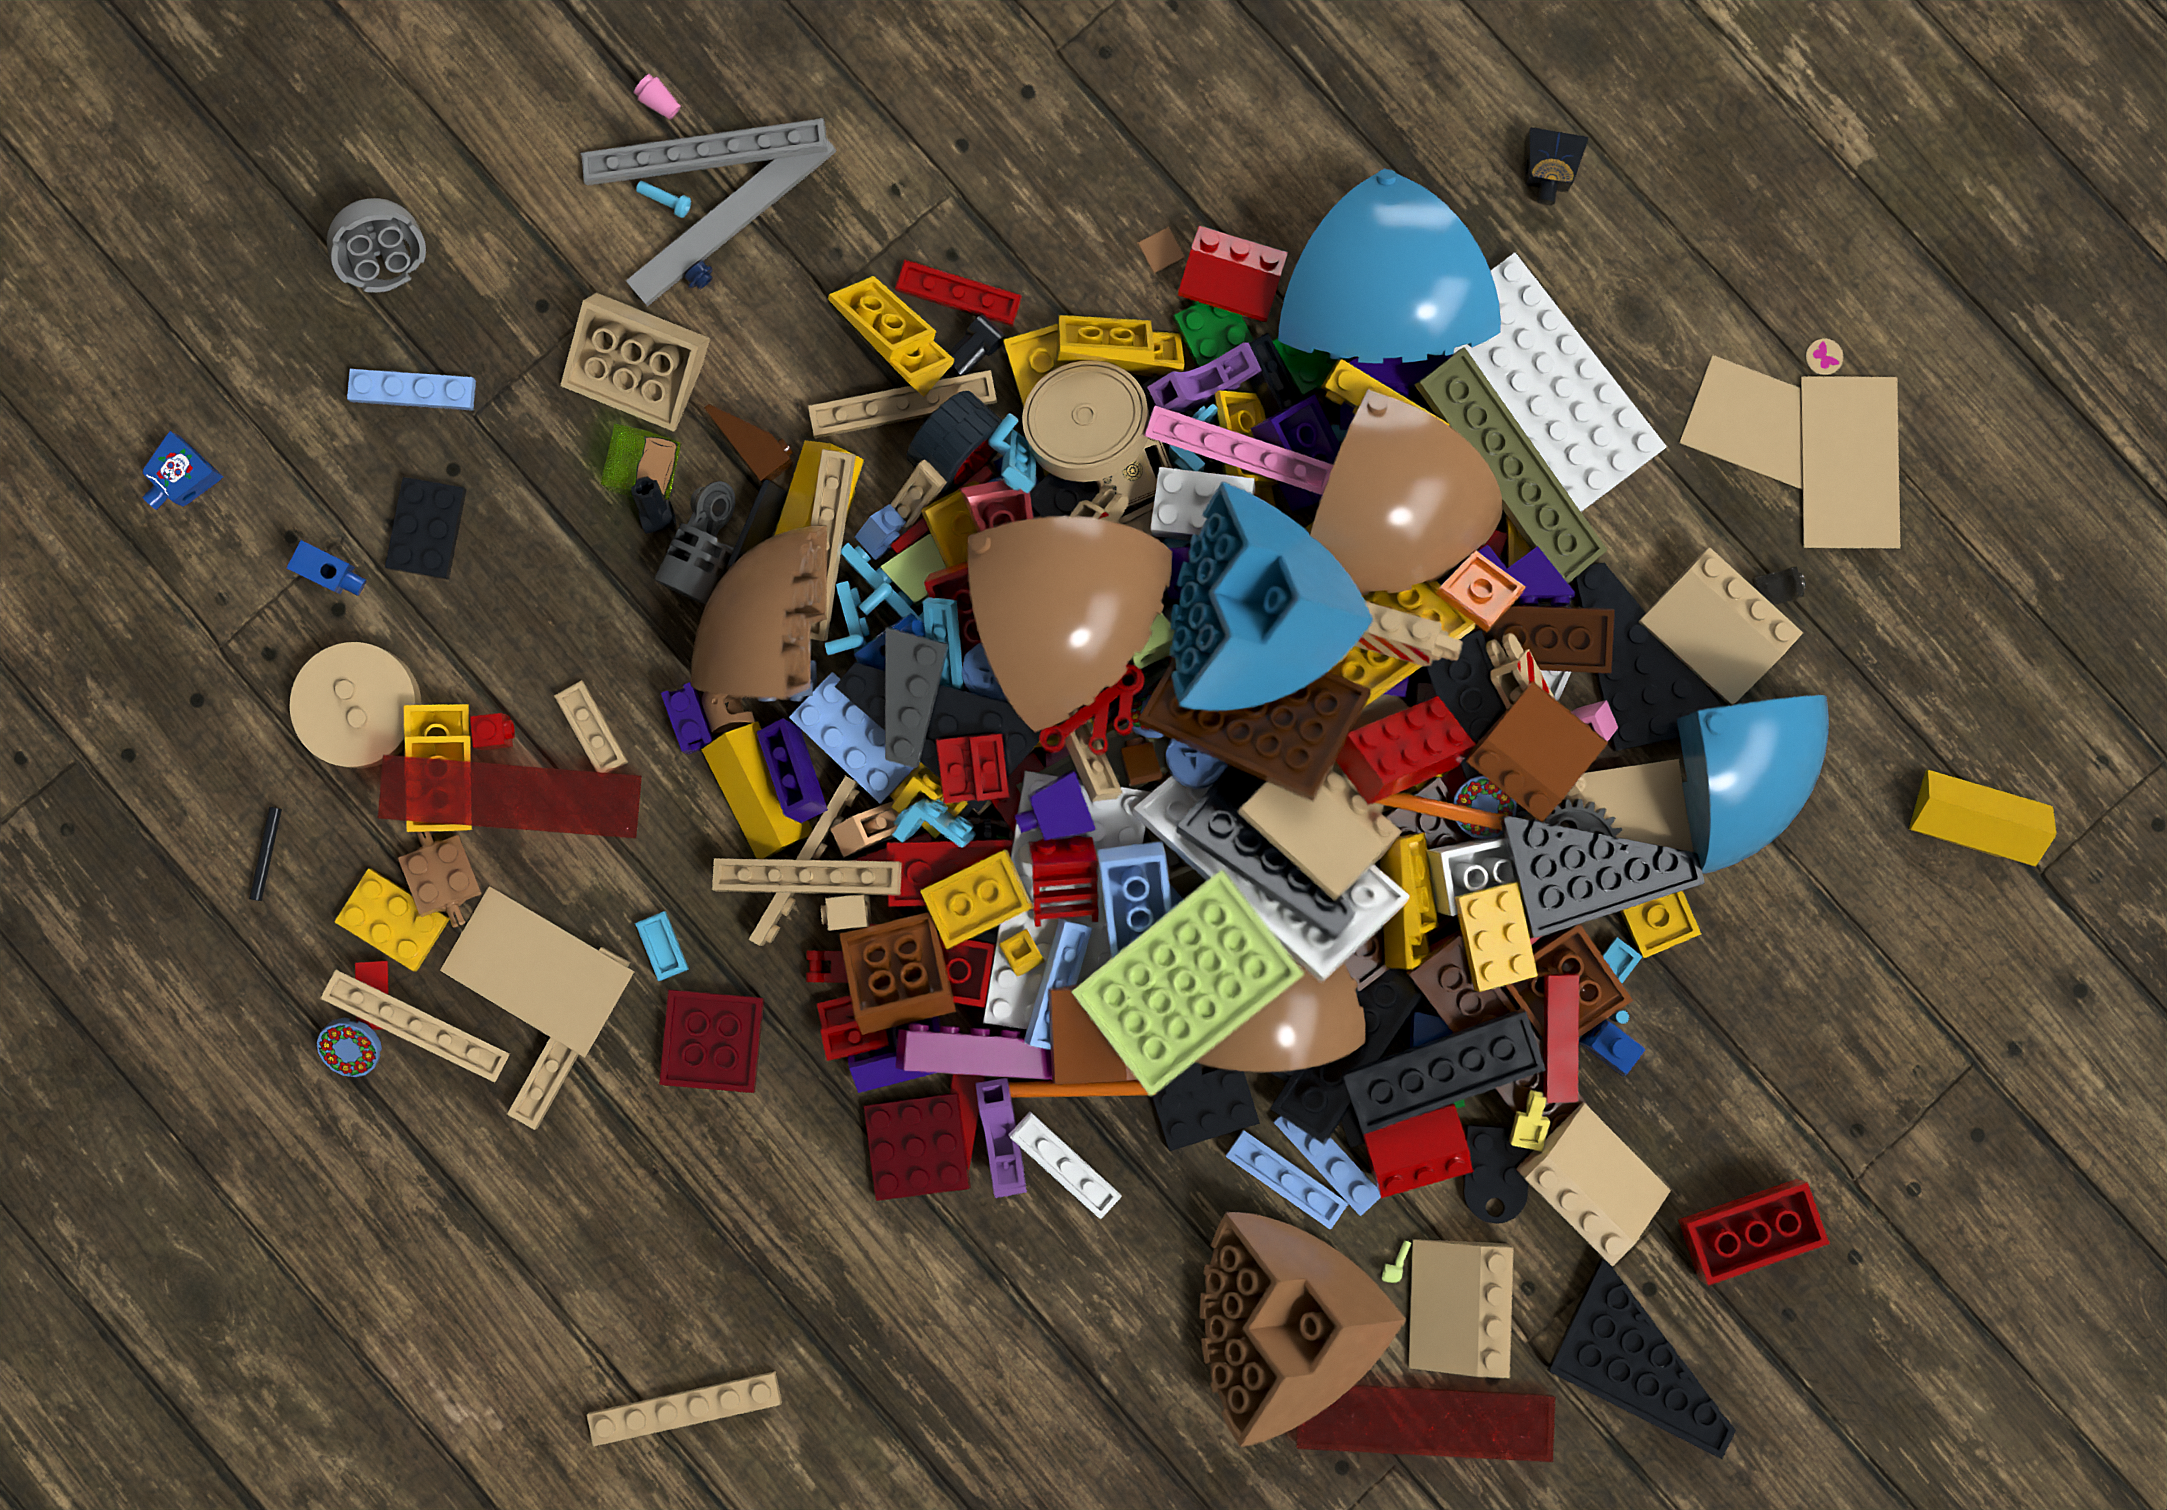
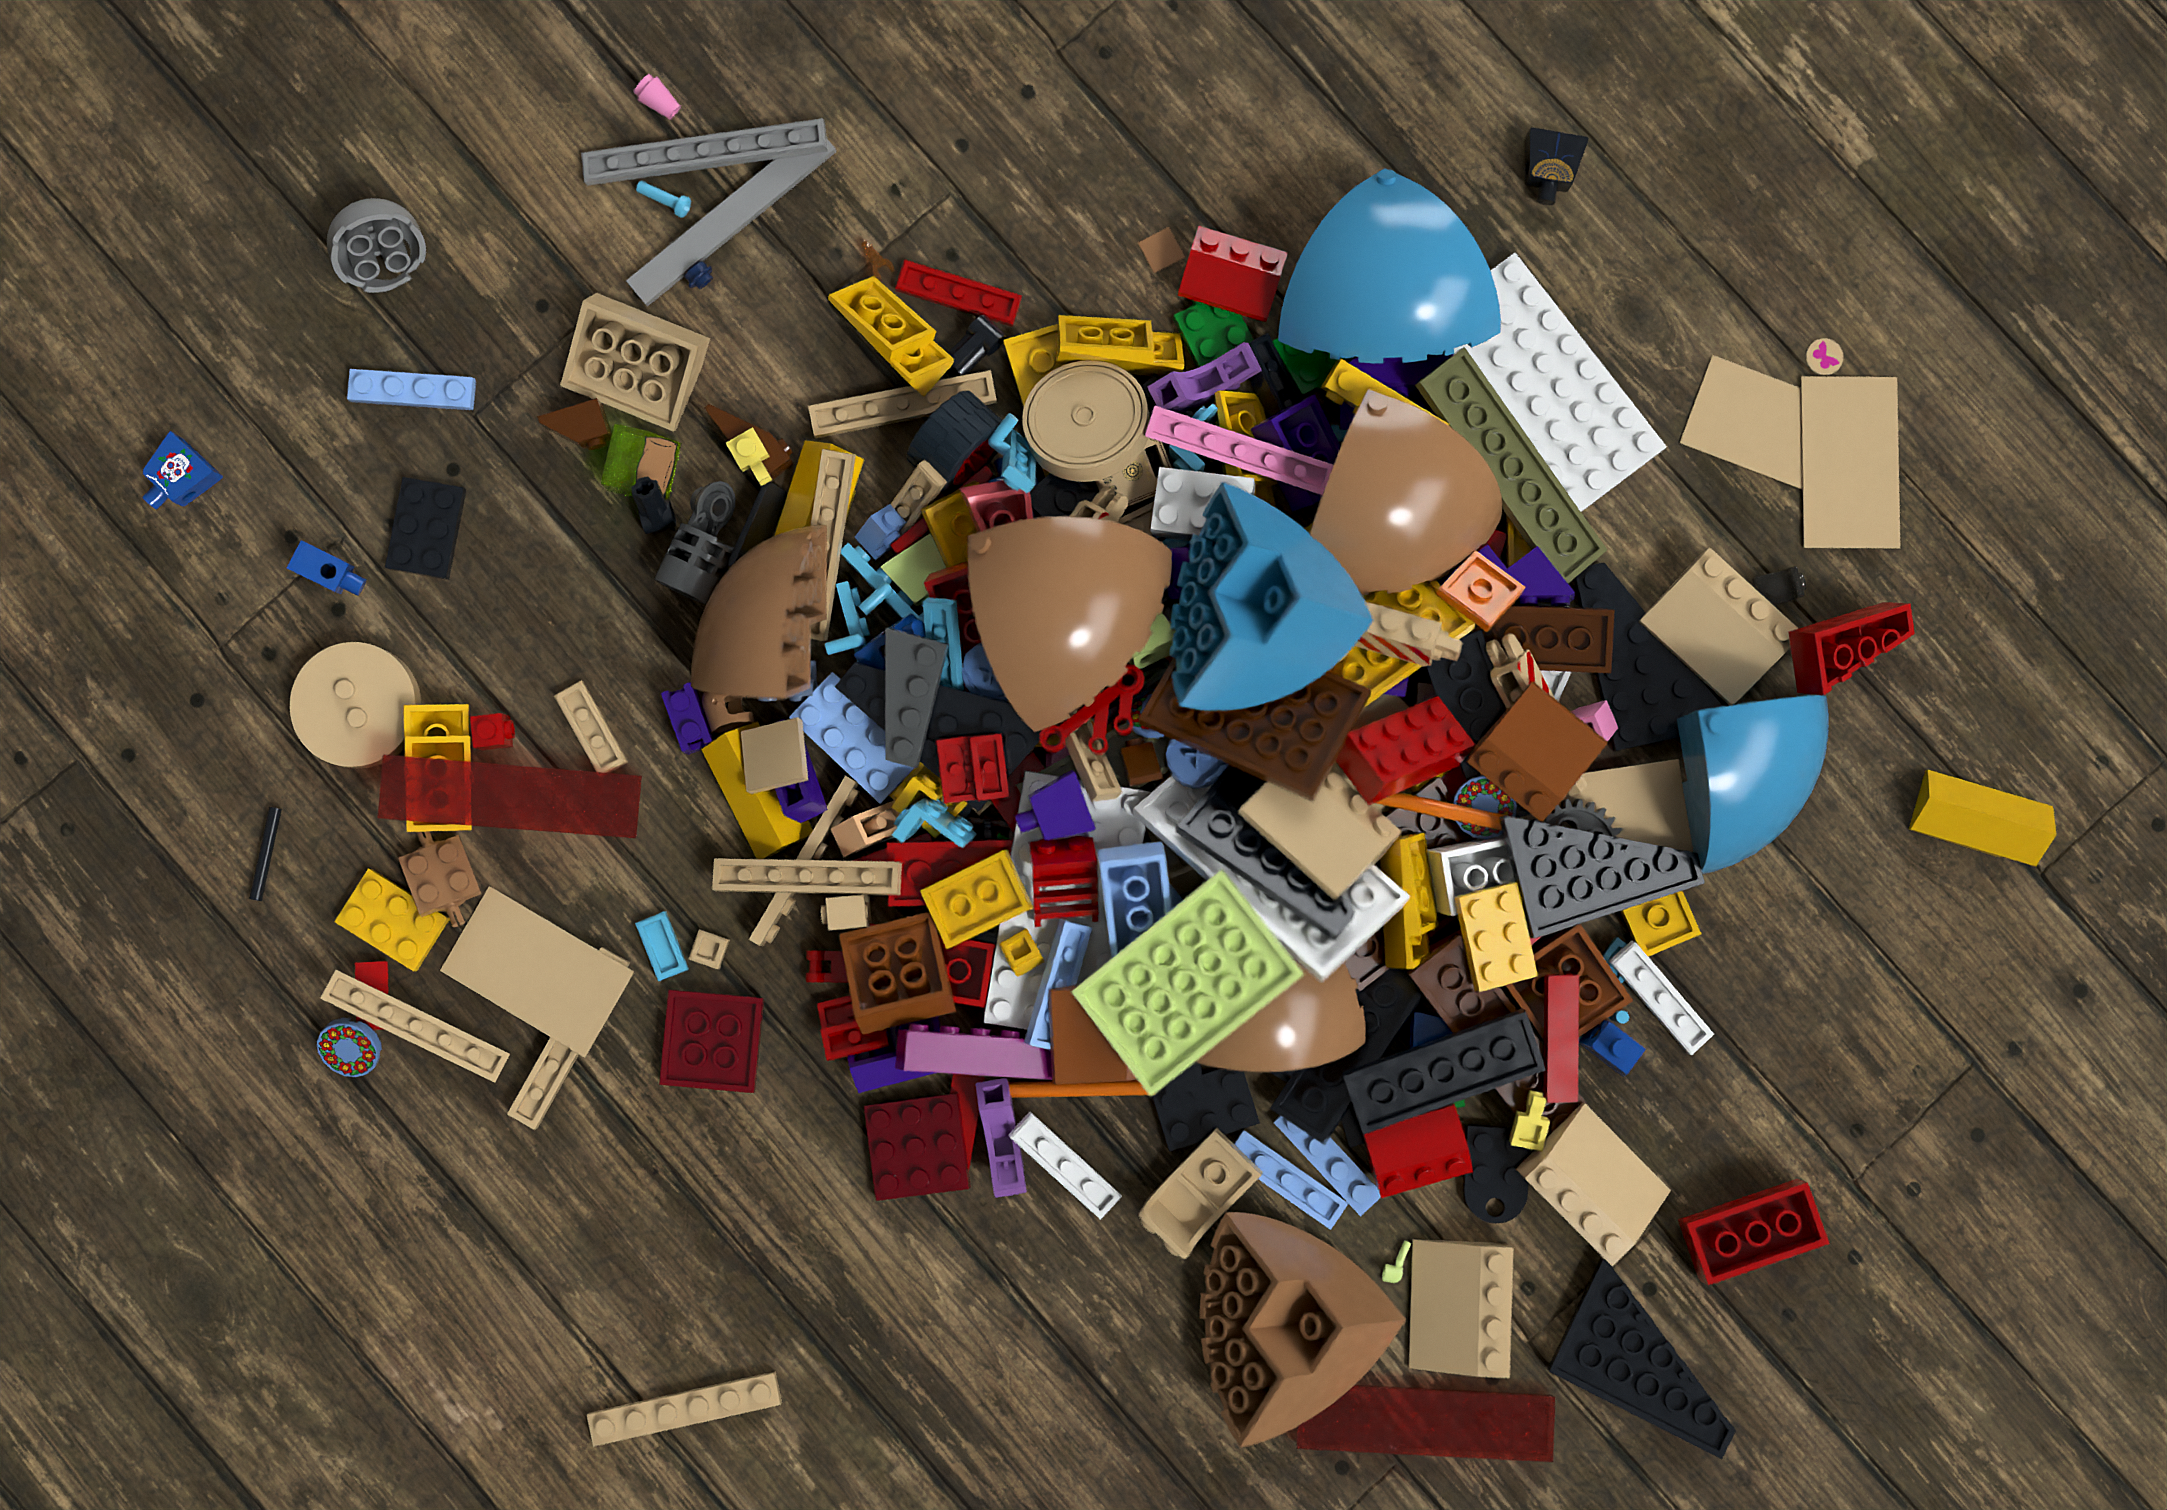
(580, 424): none -> reddish brown slope
(709, 949): none -> tan tile
(750, 453): none -> light yellow plate
(774, 755): none -> tan tile
(876, 260): none -> clear orange piece
(1198, 1193): none -> tan bracket
(1661, 997): none -> white tile
(1840, 645): none -> red wedge

